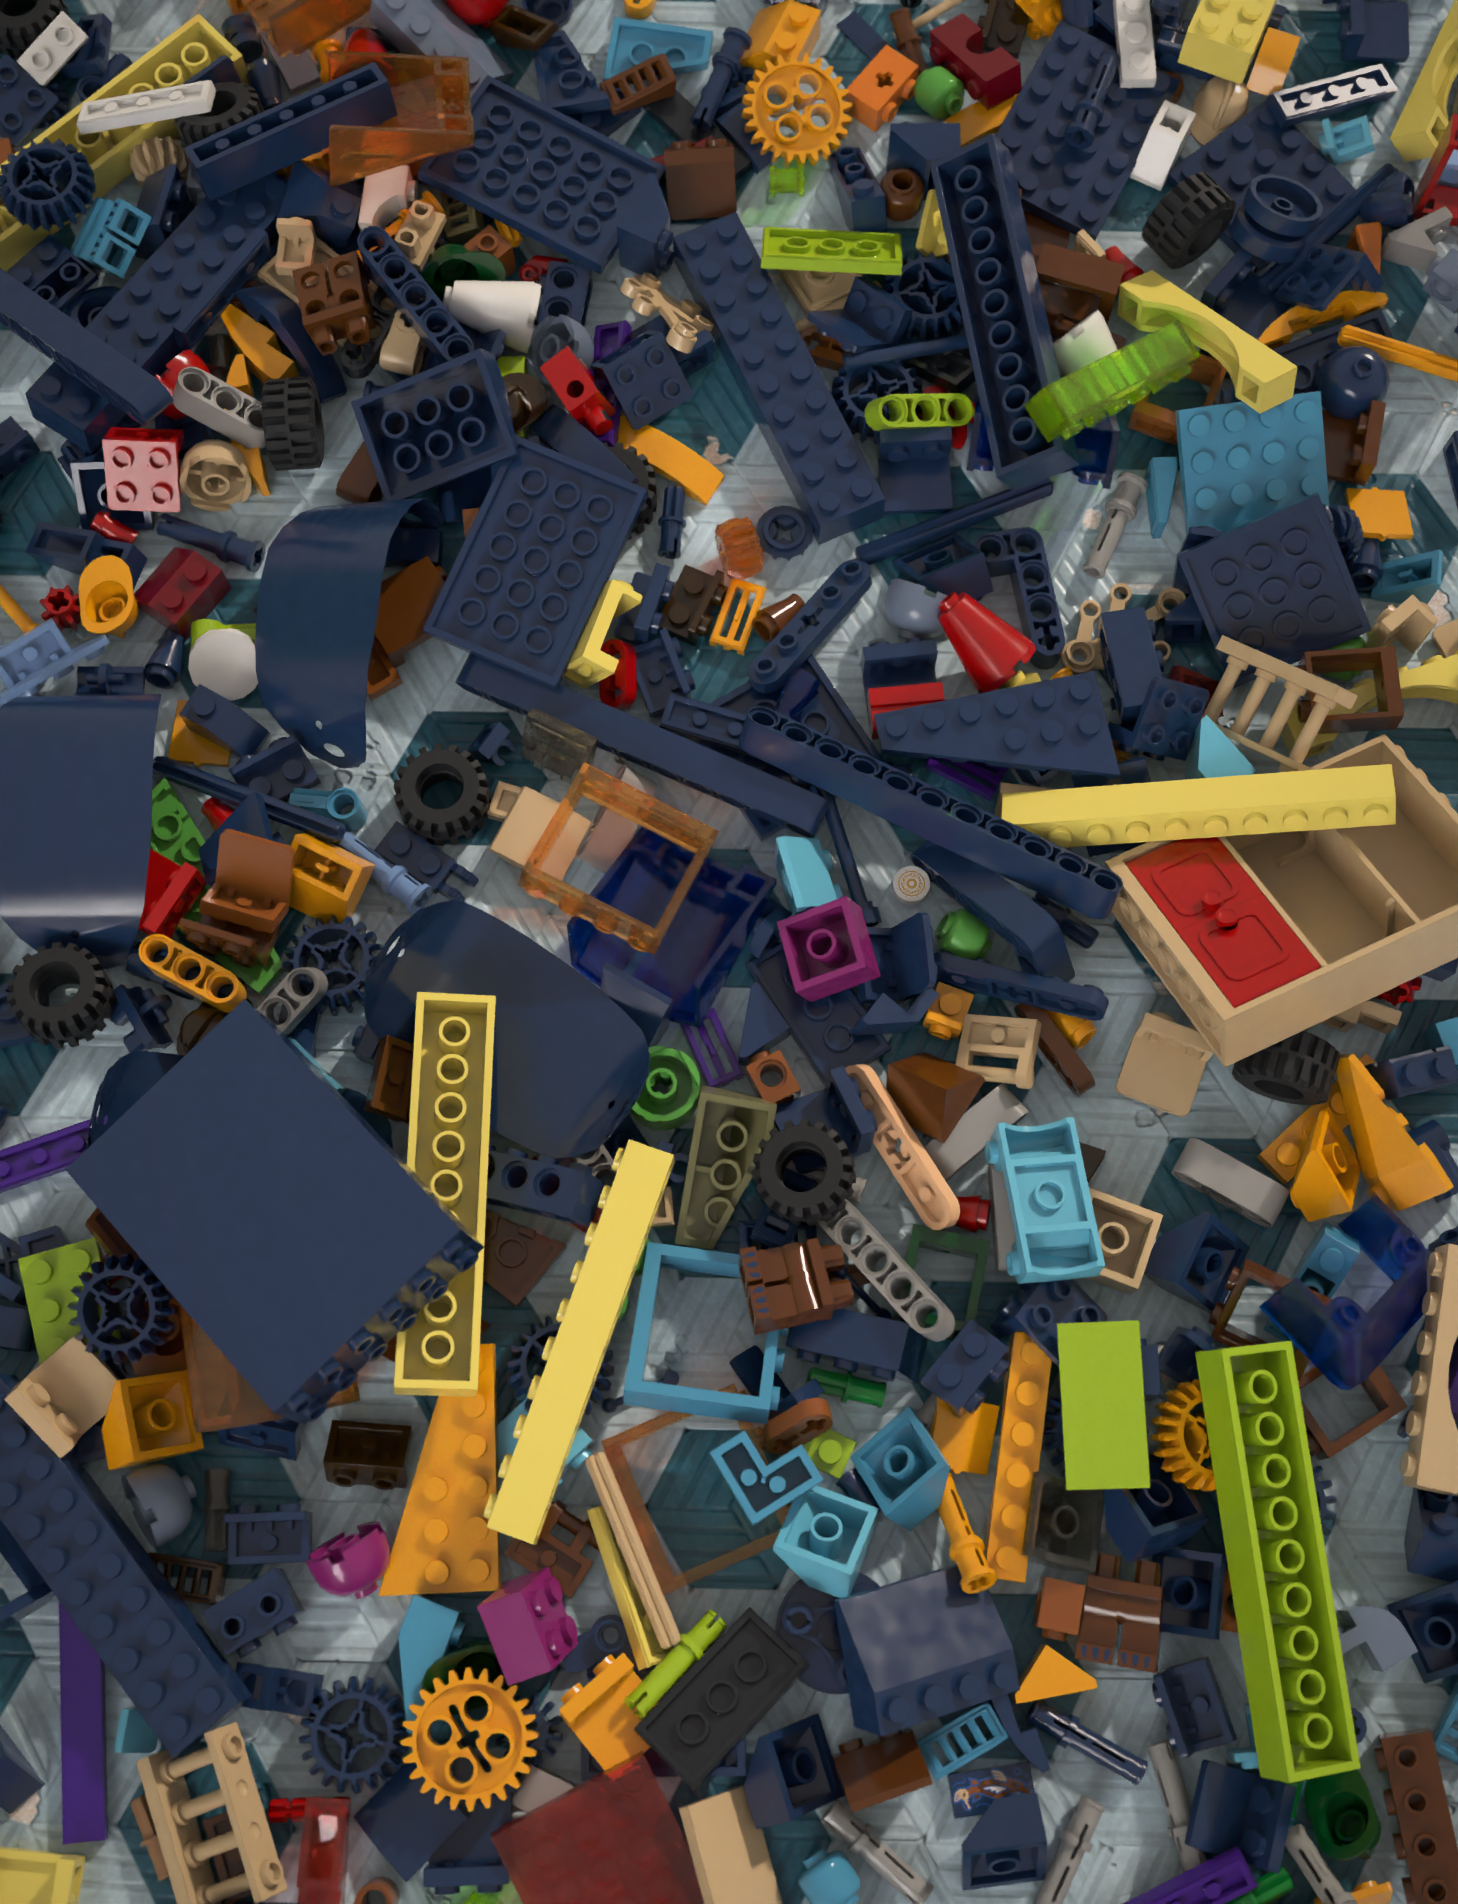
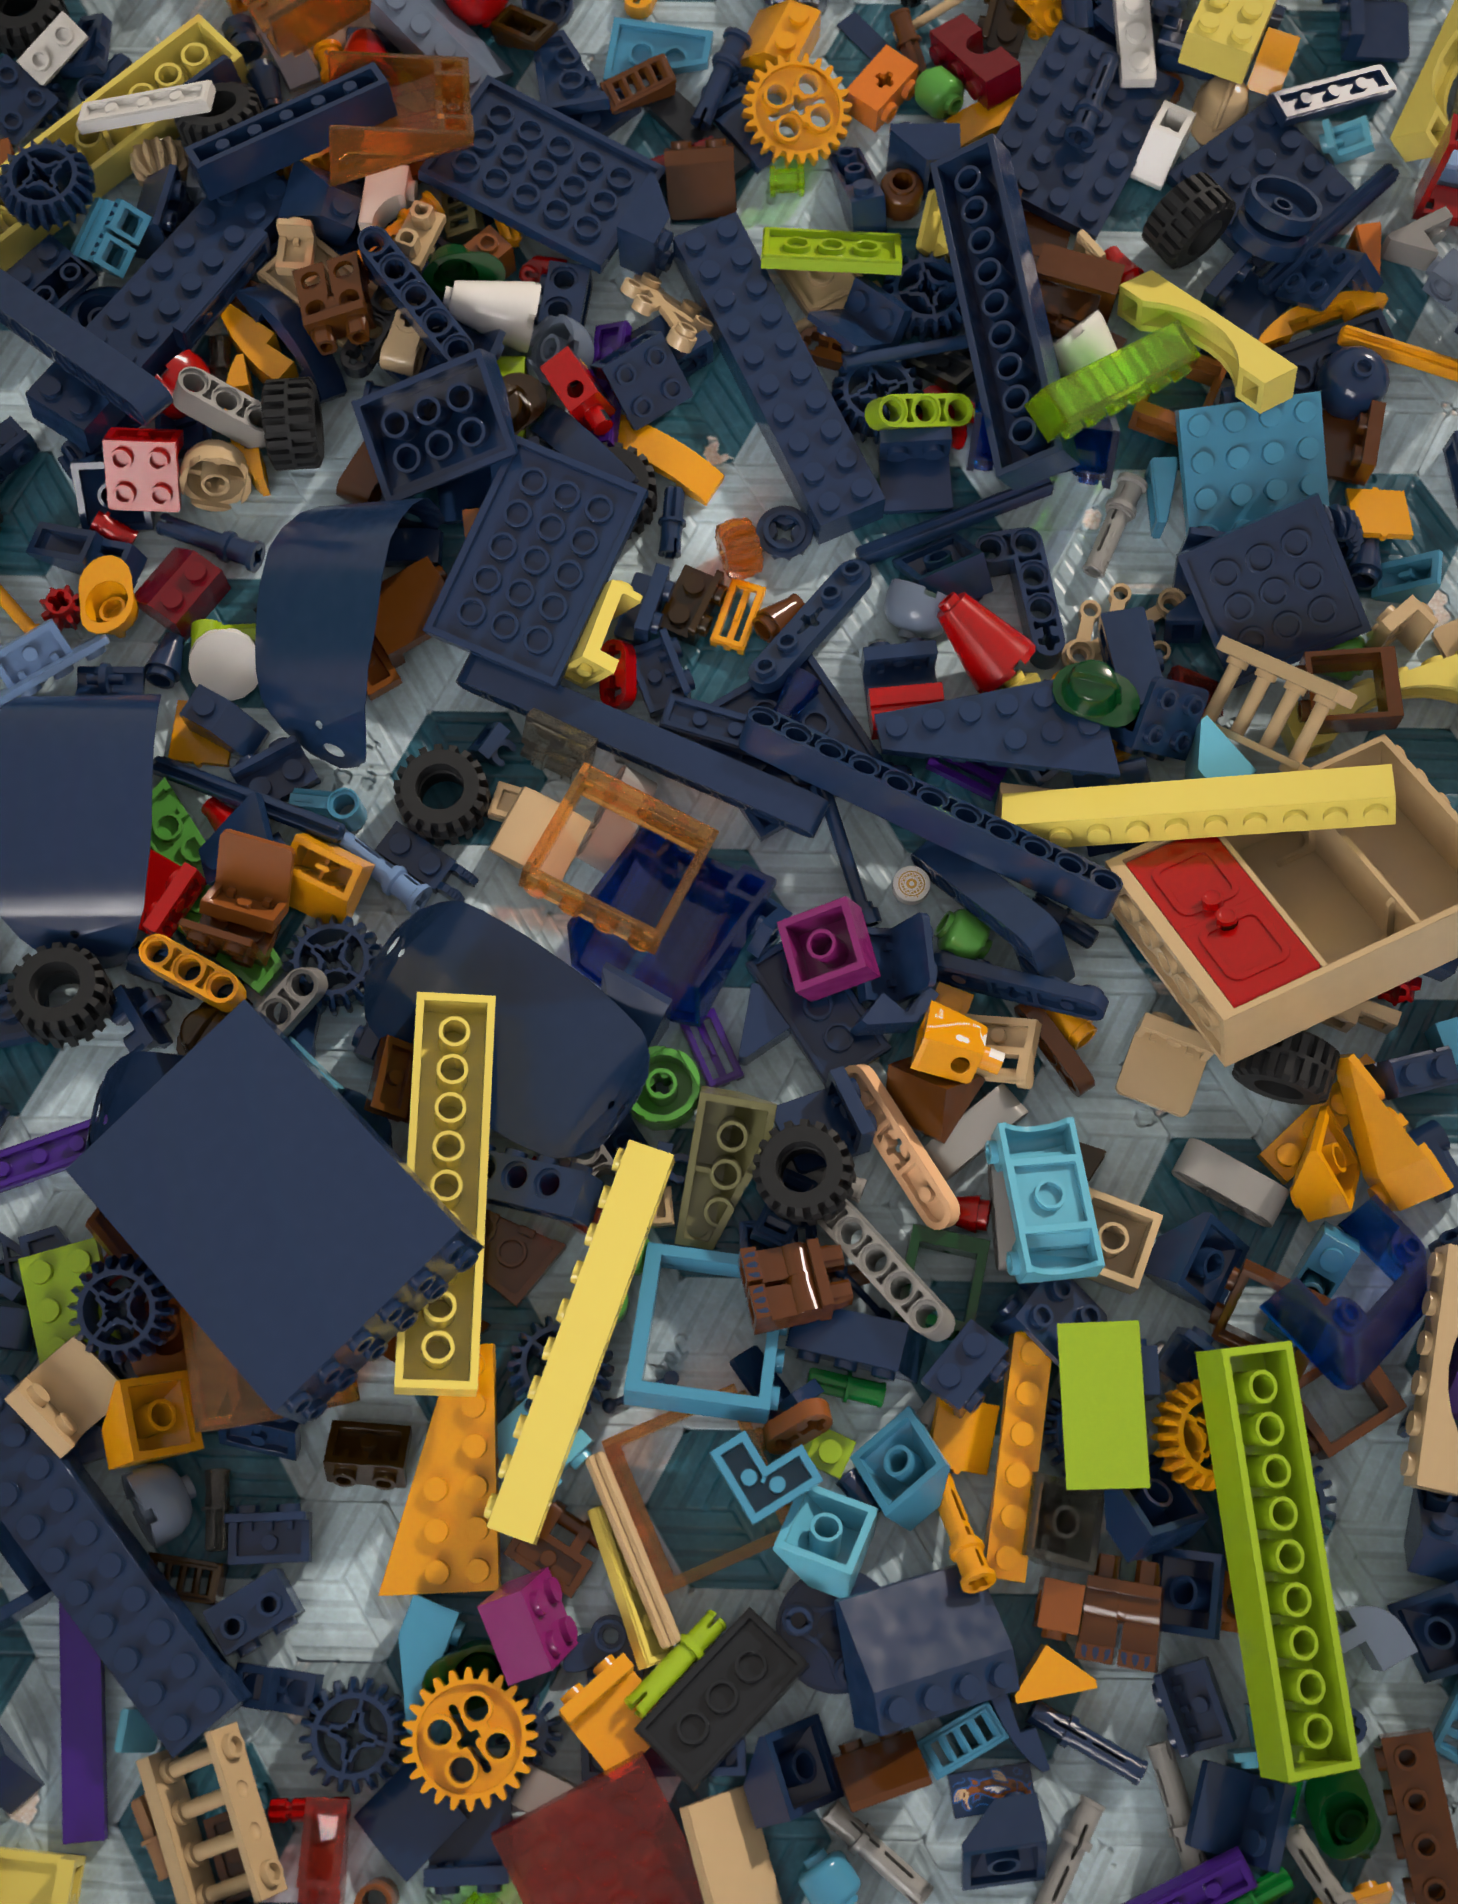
(352, 1562): magenta cylinder -> none
(766, 1061): dark orange brick -> none
(805, 873): medium azure slope -> none
(953, 1046): none -> light orange torso
(1096, 693): none -> dark green piece
(1390, 202): dark blue hair -> none

